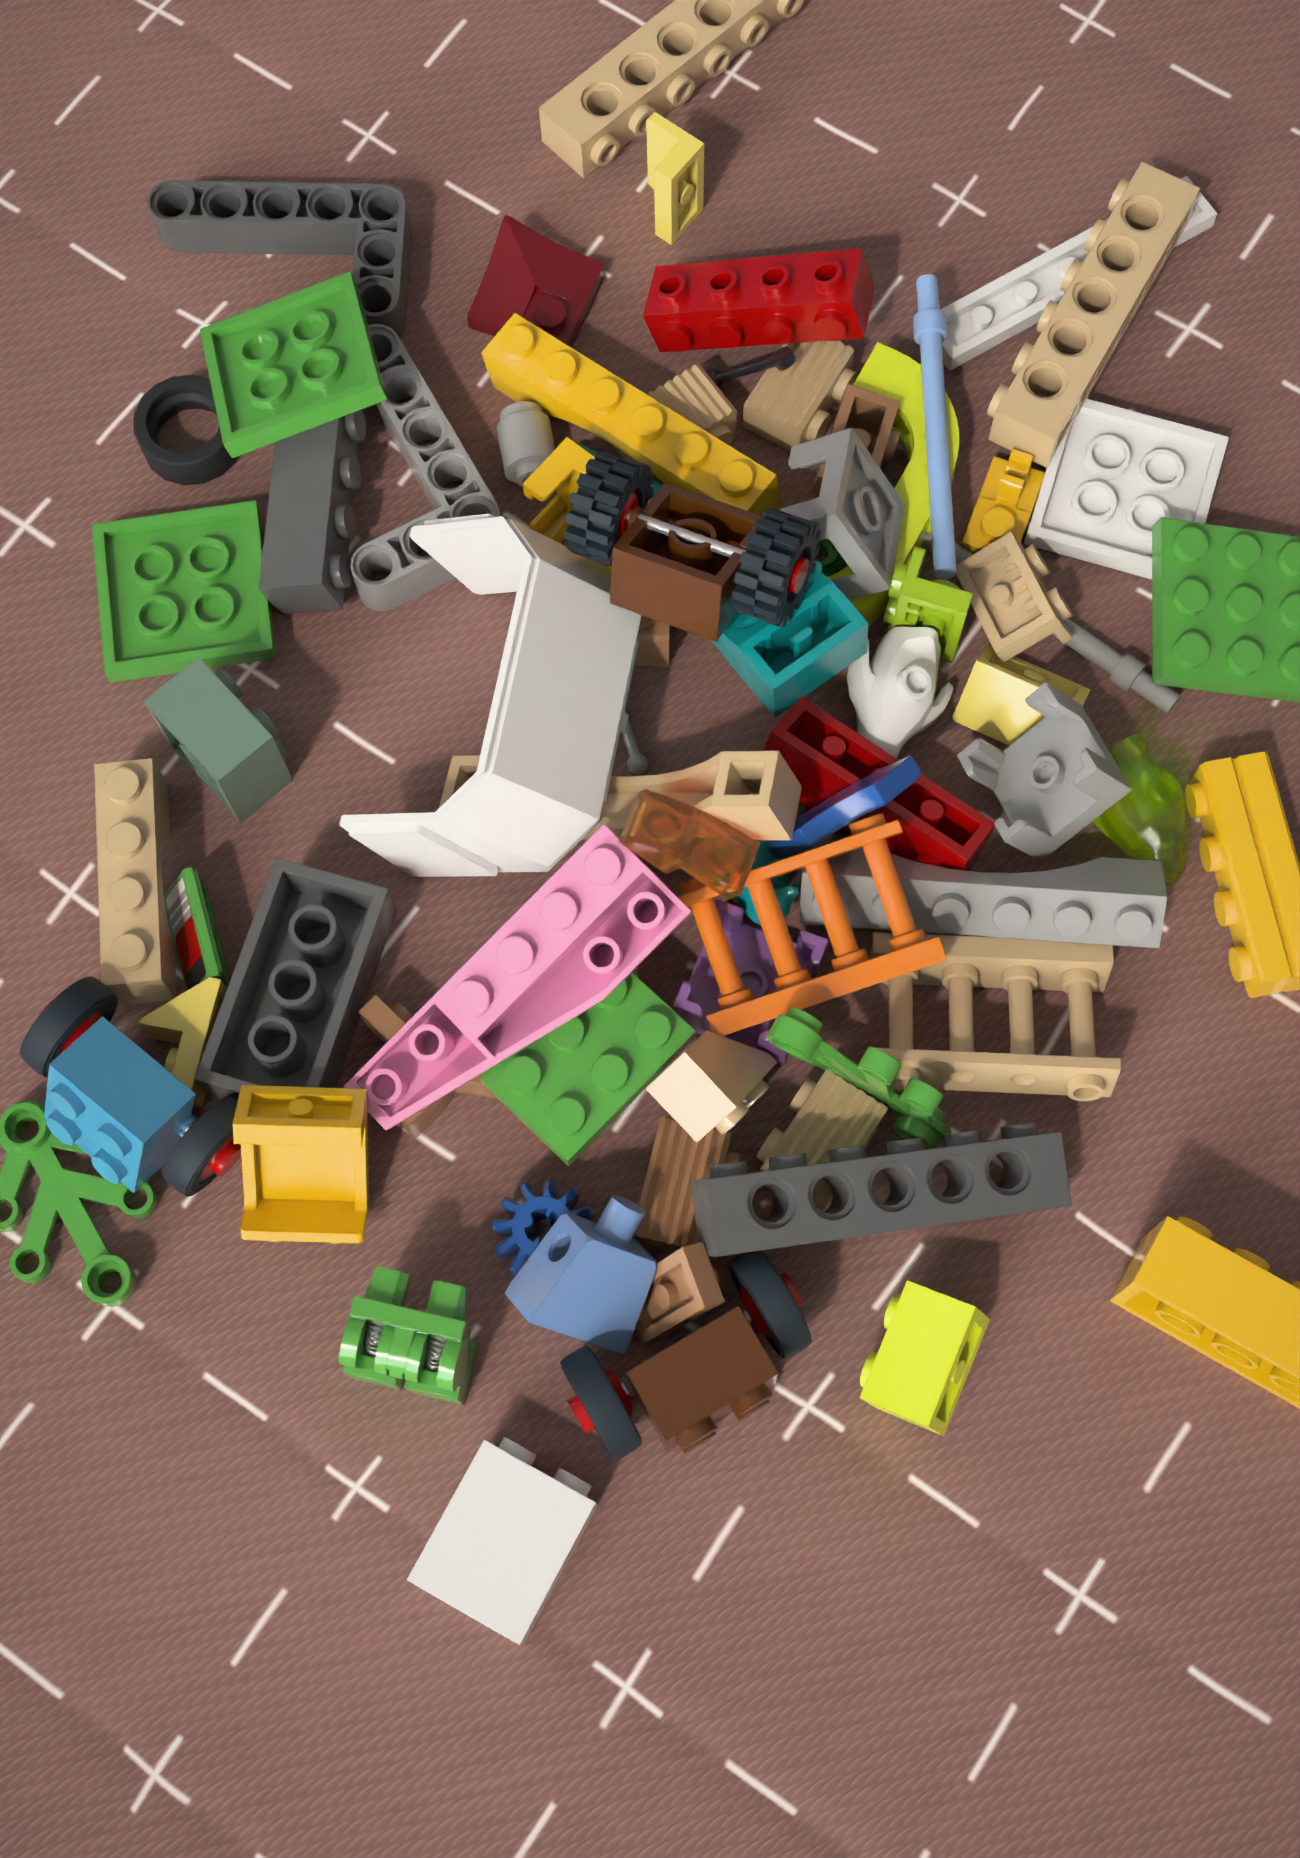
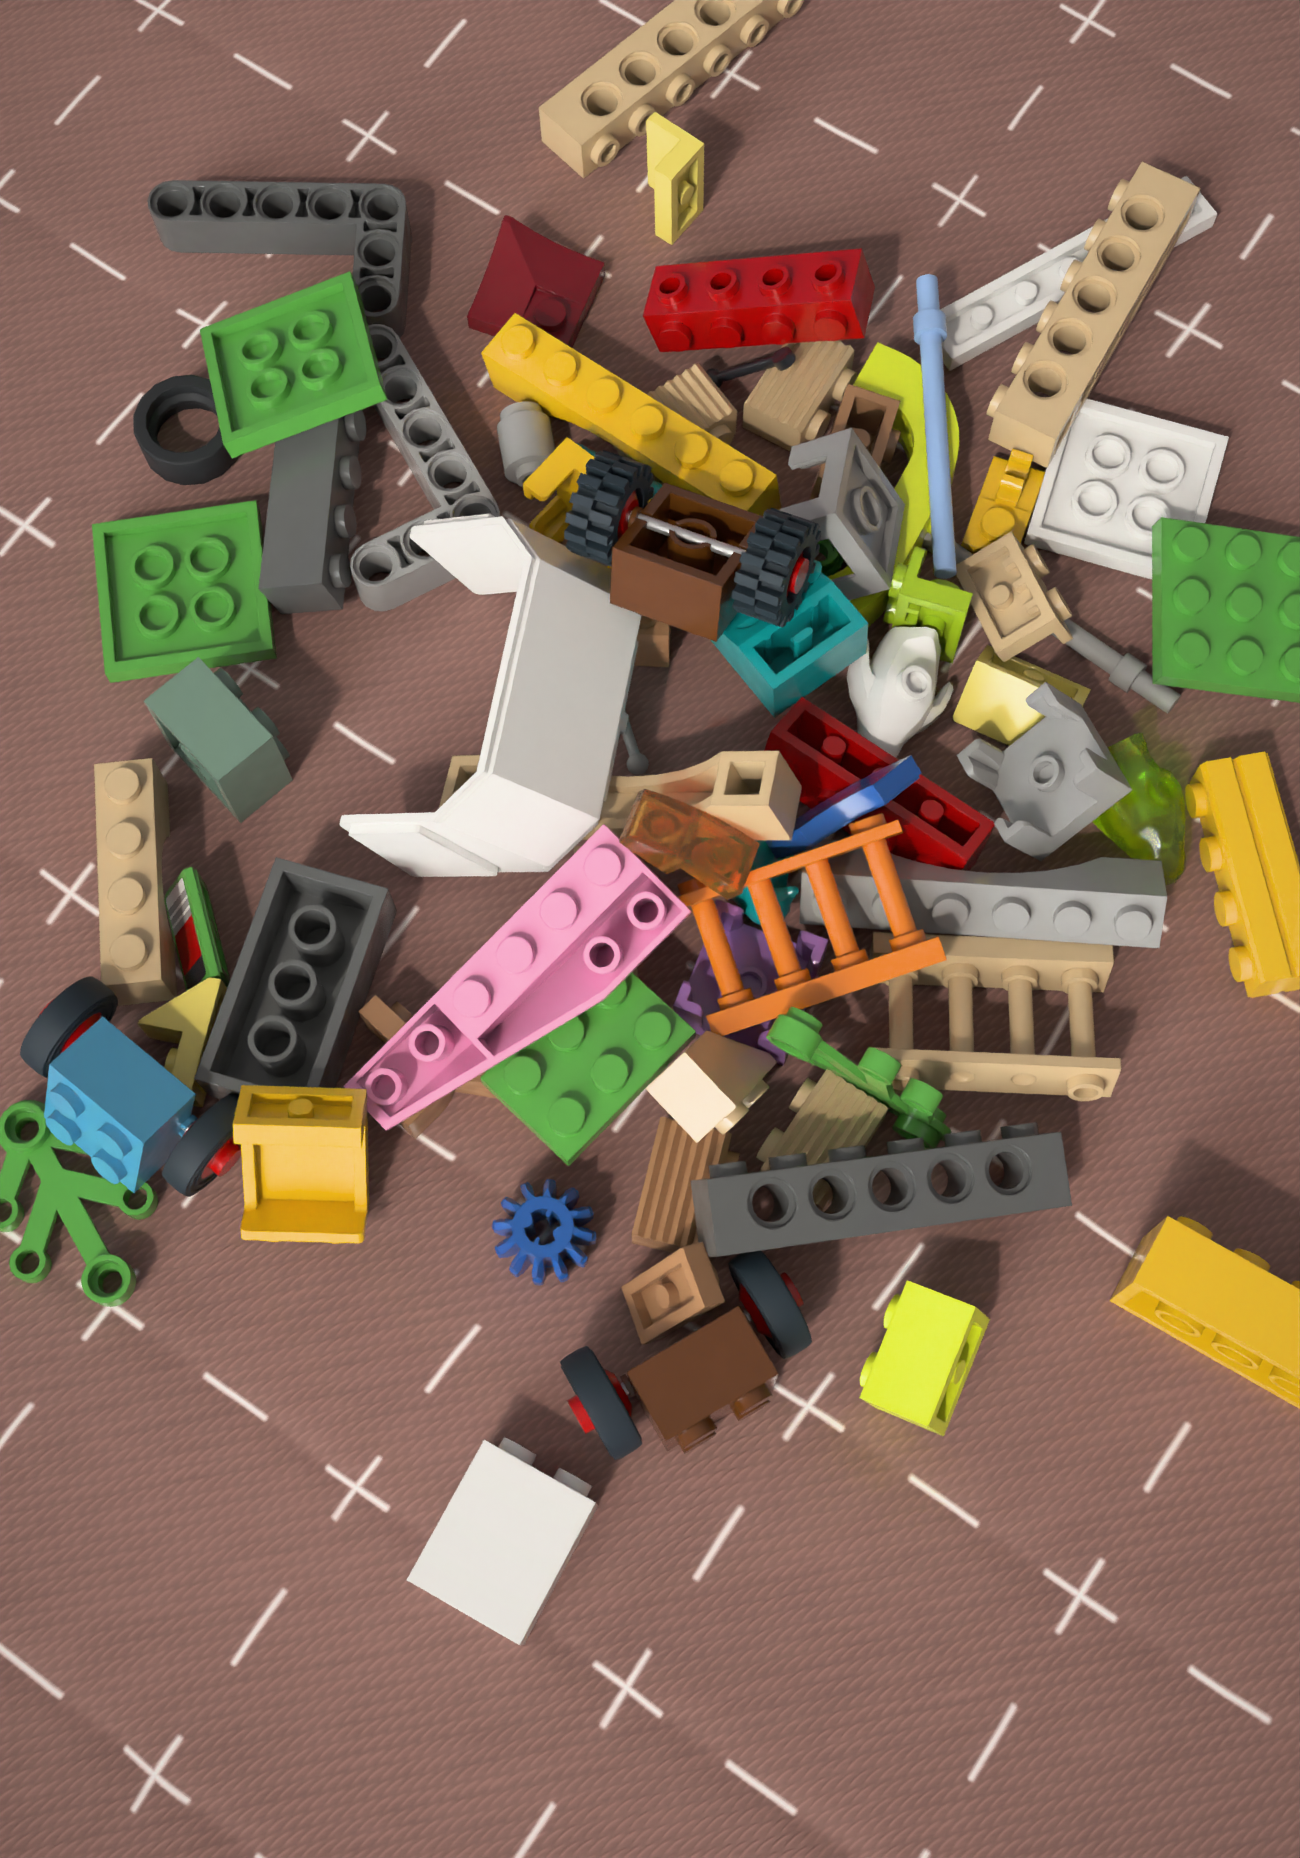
(397, 1343): bright green hips -> none
(588, 1277): medium blue torso -> none

